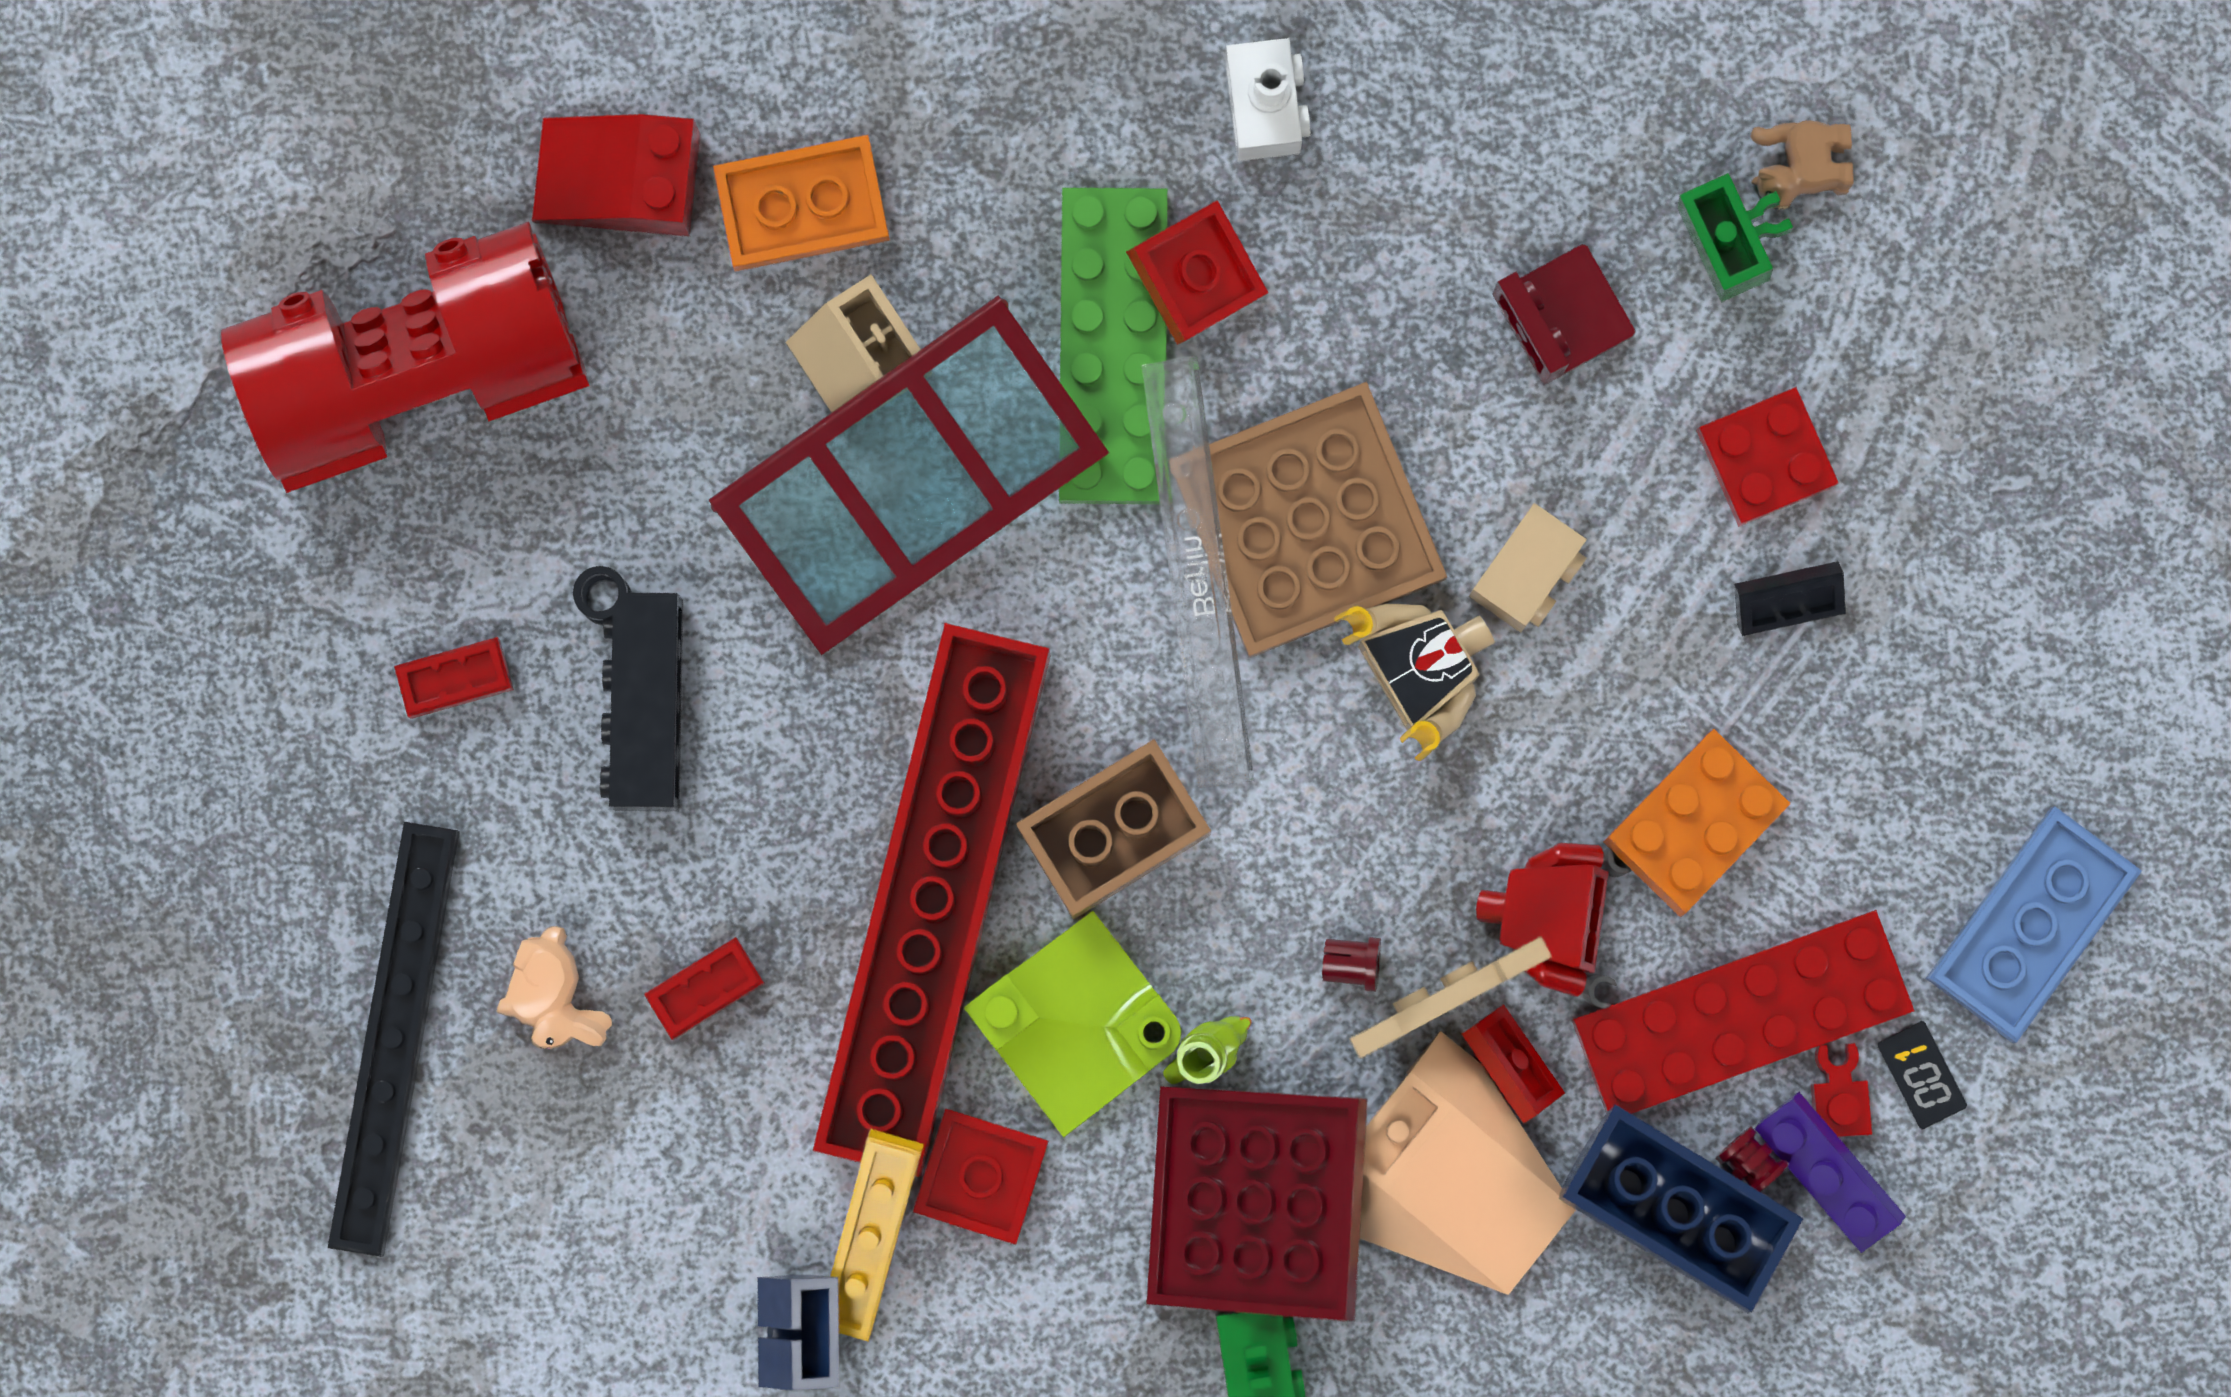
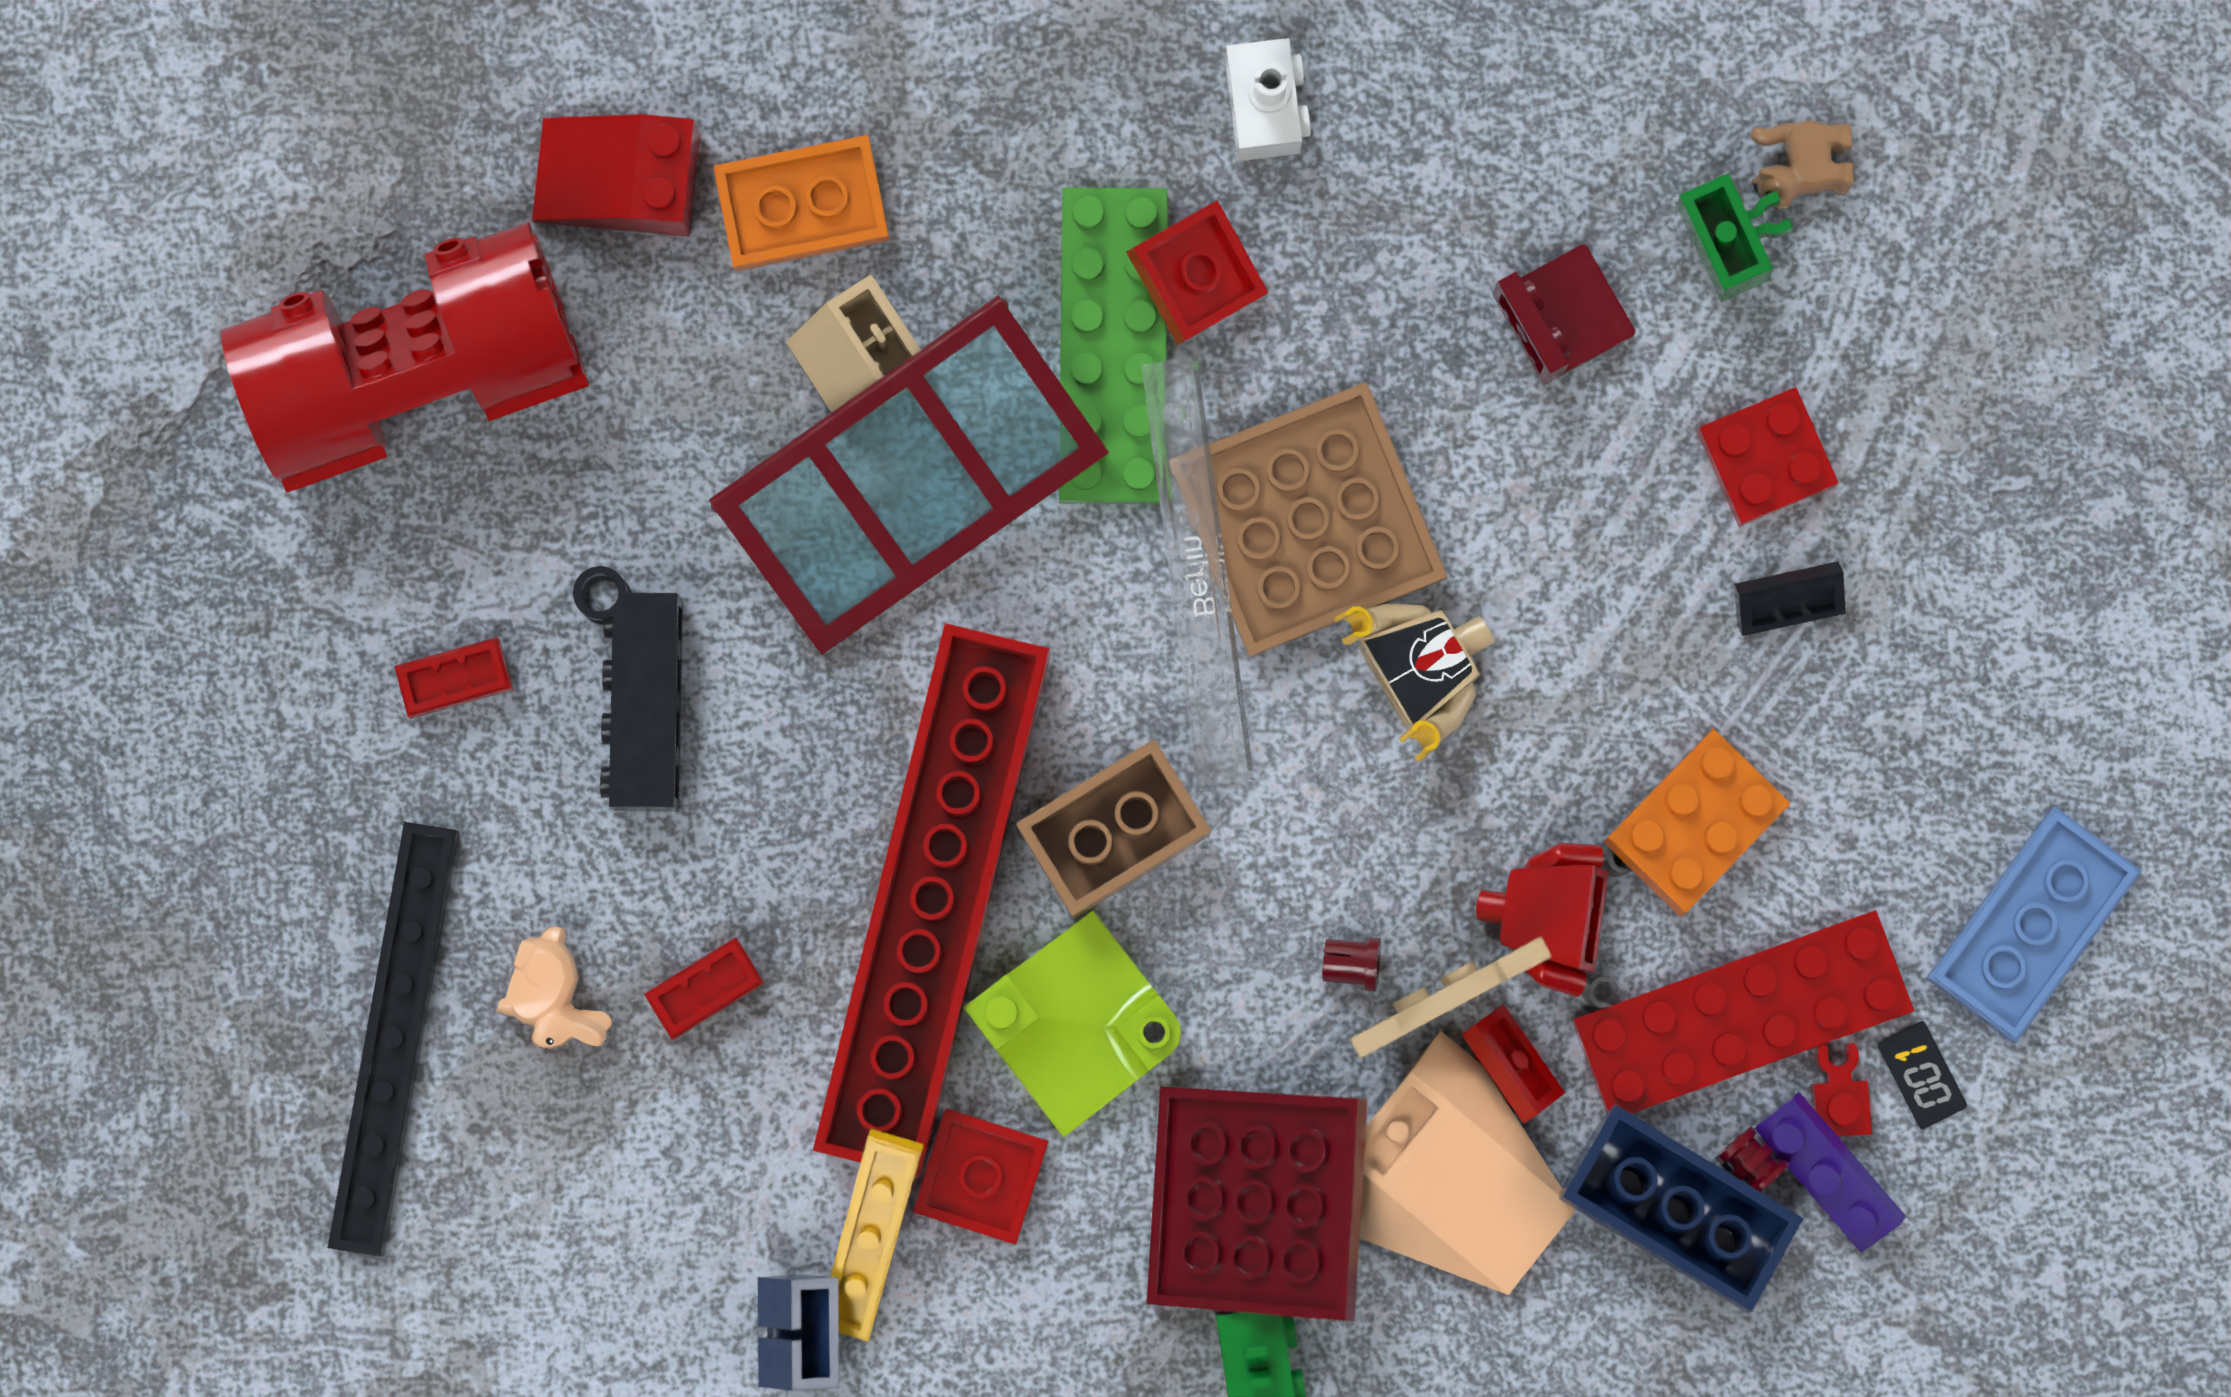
(1208, 1051): lime animal -> none
(1529, 568): tan brick -> none

